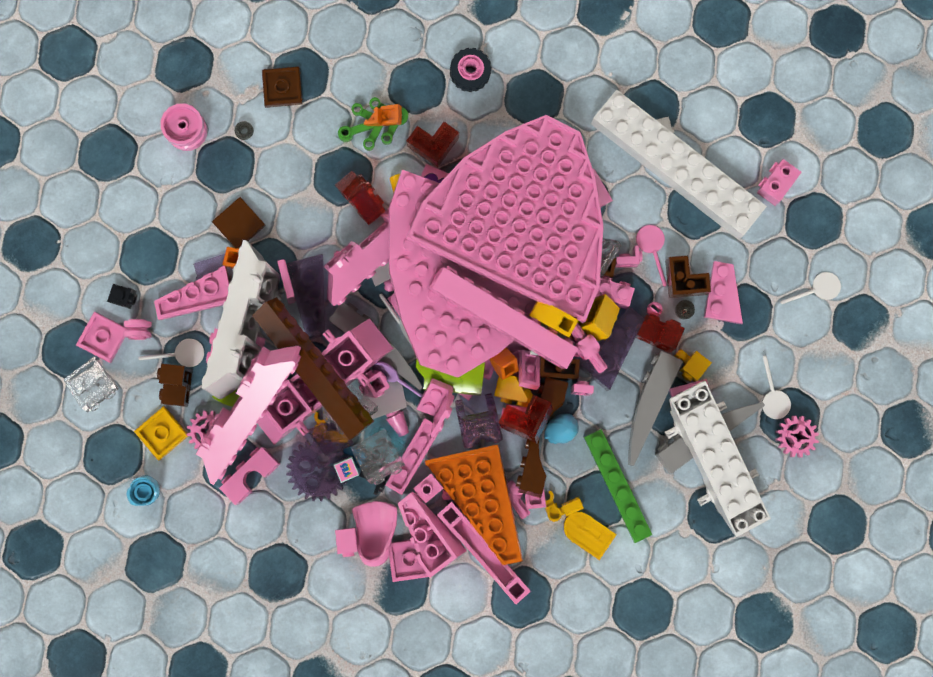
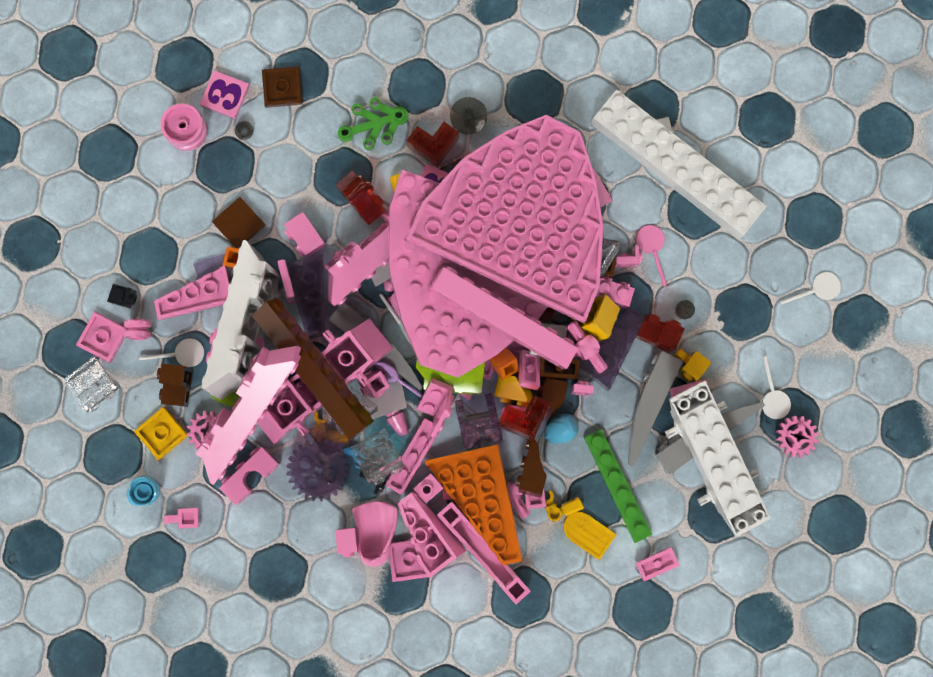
(186, 518): none -> bright pink plate
(224, 94): none -> bright pink tile
(304, 235): none -> bright pink brick
(346, 469): tile -> none
(385, 116): orange slope -> none
(470, 58): black wheel -> none
(471, 107): none -> clear smoke dish
(554, 318): yellow slope -> none
(650, 310): bright pink hinge -> none
(657, 564): none -> bright pink plate
(683, 283): reddish brown brick -> none
(723, 299): bright pink wing -> none
(778, 182): bright pink brick -> none

